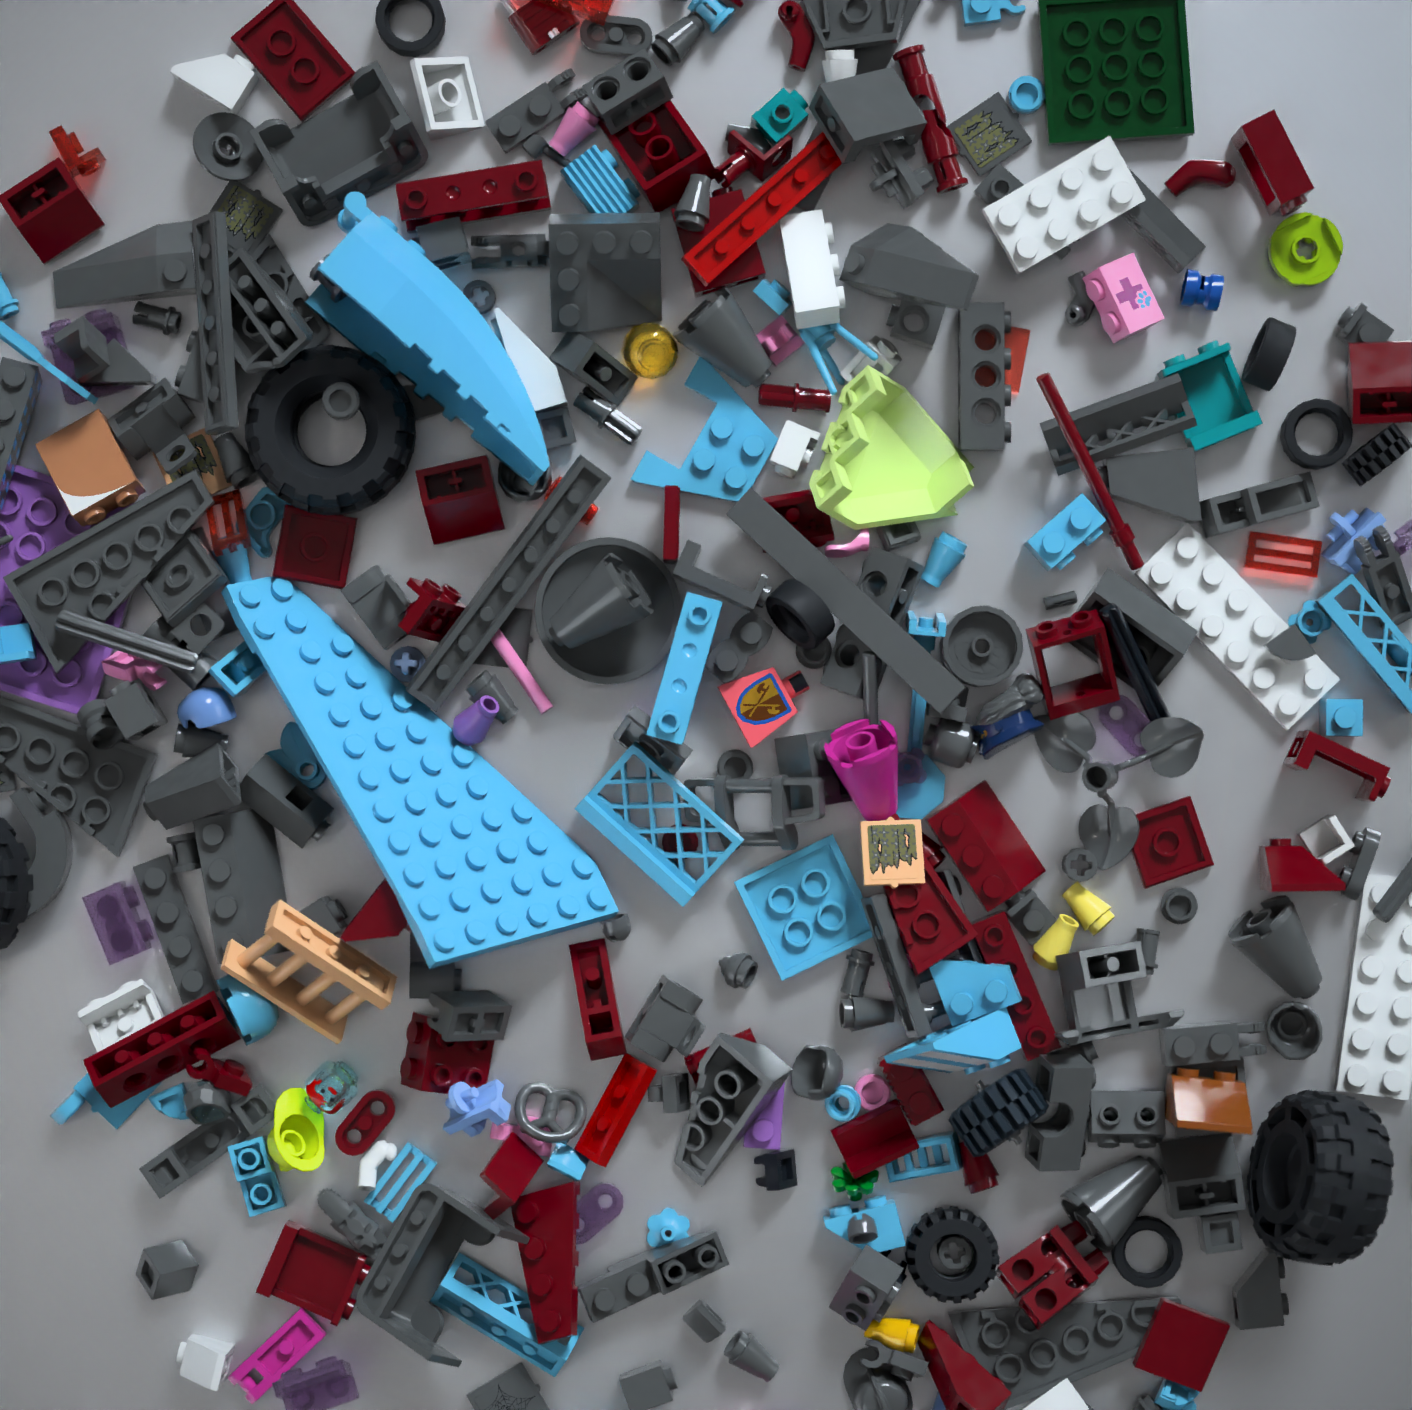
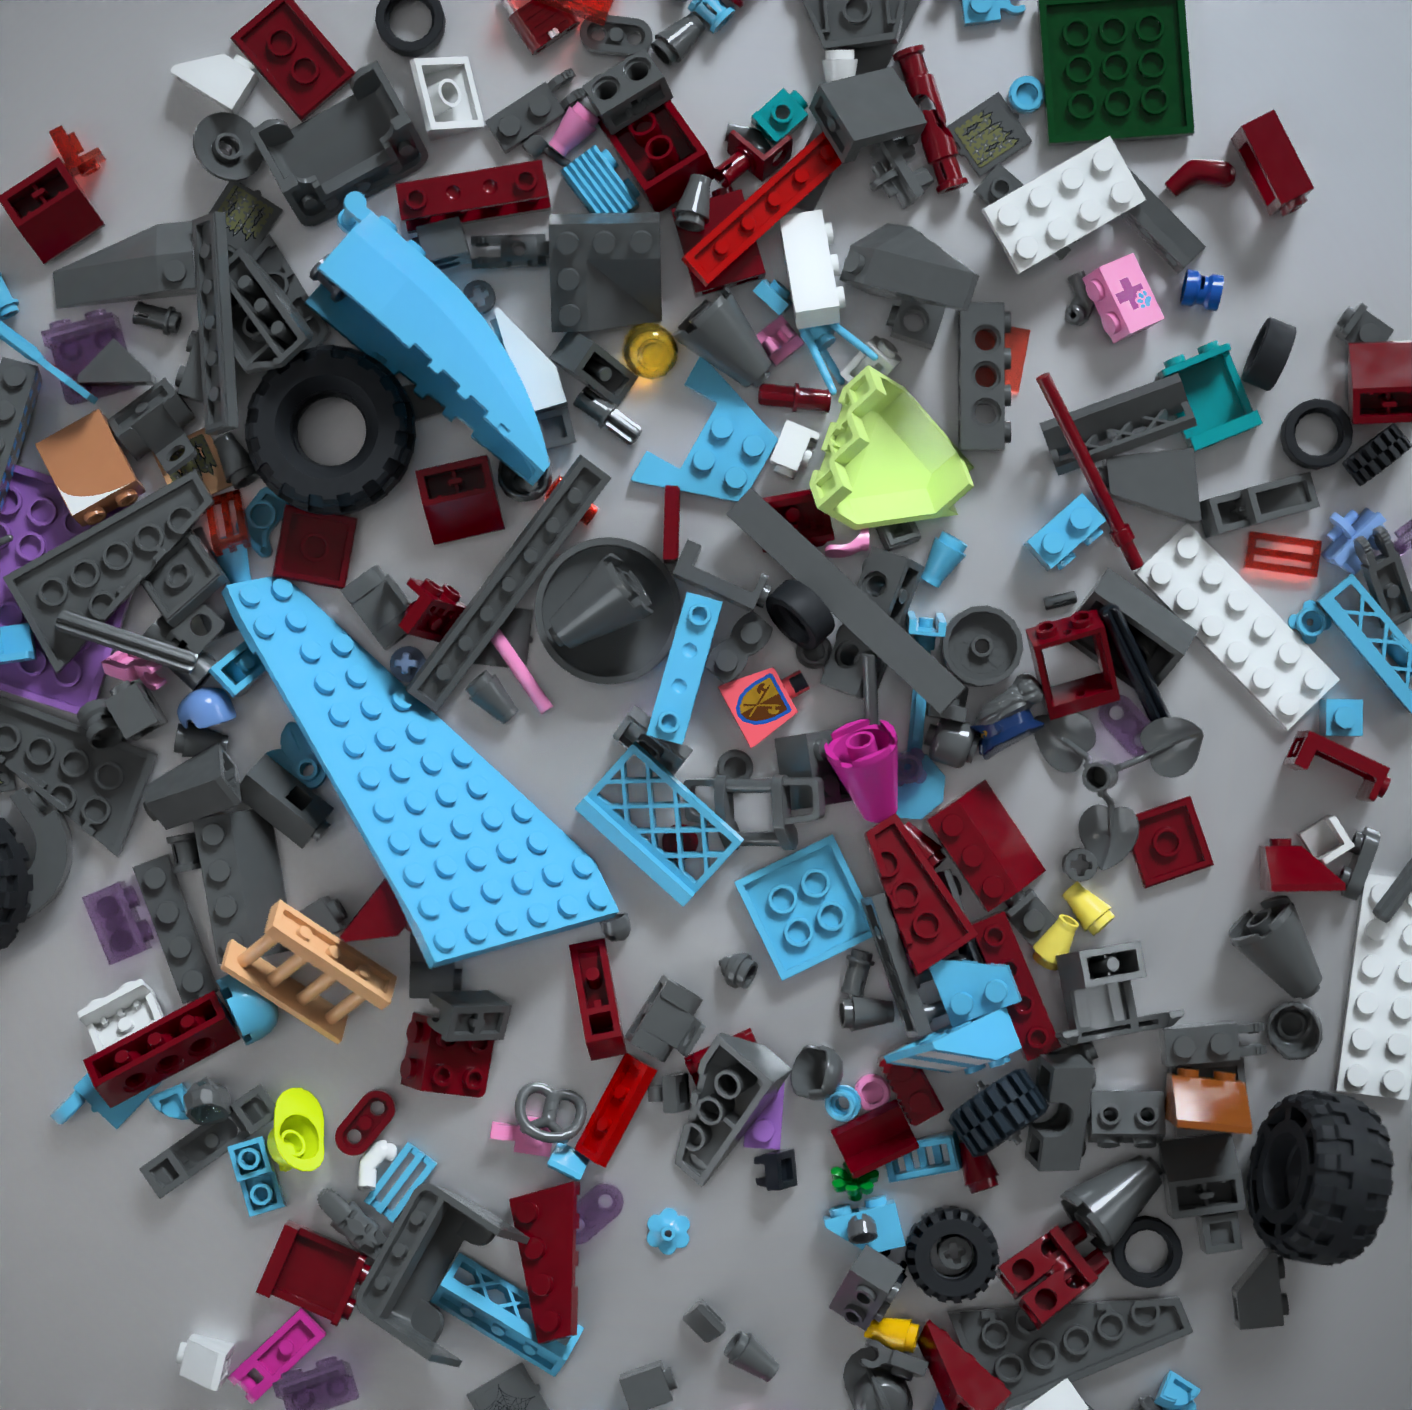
(85, 347): dark grey panel -> none
(166, 1269): dark grey panel -> none
(224, 1075): dark red plate -> none
(331, 1087): clear light blue head -> none
(341, 401): dark grey tile -> none
(473, 1106): light blue hips -> none
(475, 721): medium lavender cone -> none
(509, 1173): dark red panel -> none
(652, 1272): dark grey slope -> none
(801, 32): dark red arm -> none
(892, 852): piece -> none
(1149, 945): dark grey pin -> none
(1179, 905): dark grey plate -> none
(1181, 1344): dark red tile -> none
(1290, 645): dark grey tile -> none
(1310, 229): lime plate -> none

